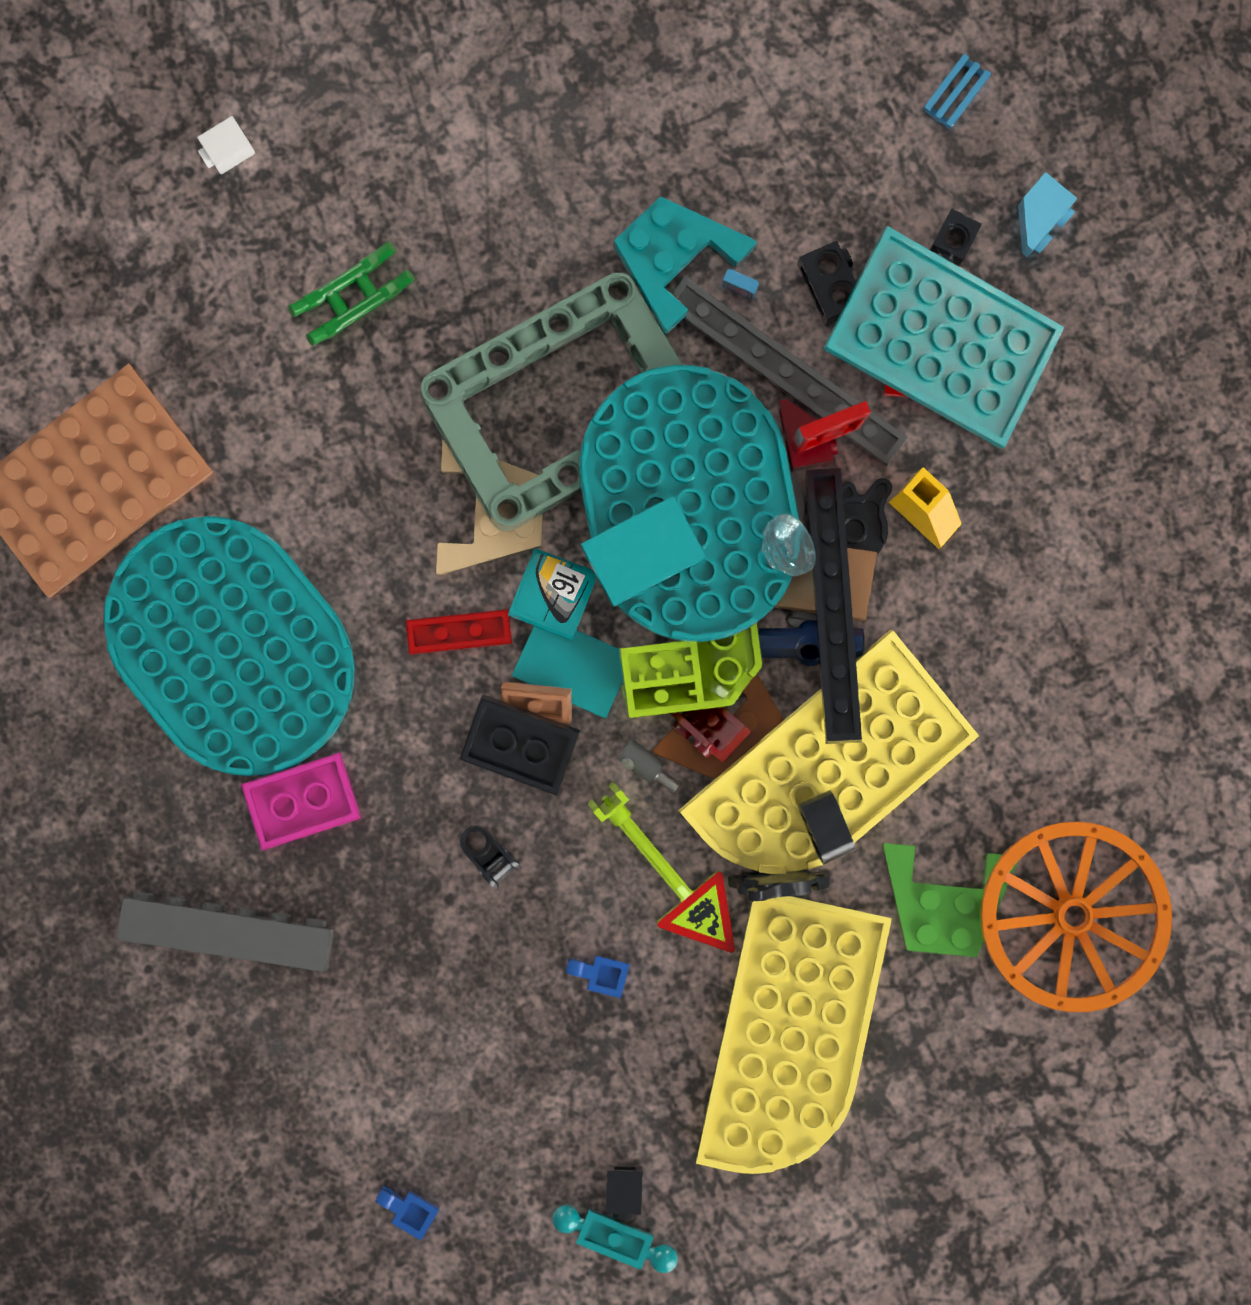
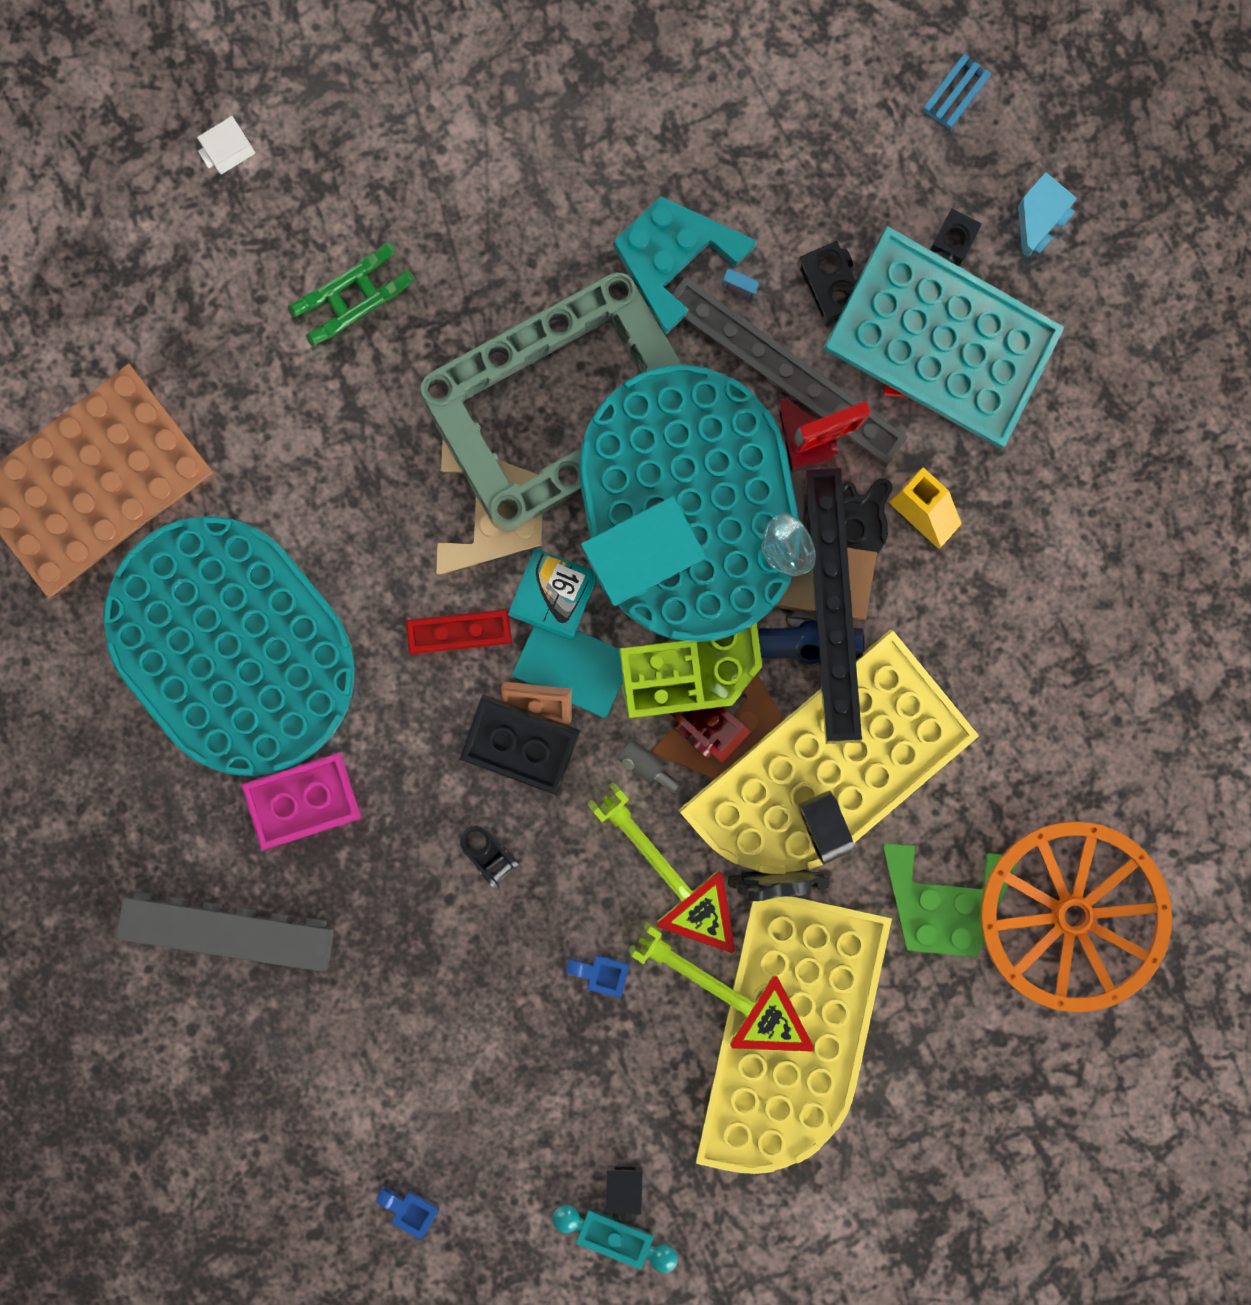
(769, 1021): none -> piece

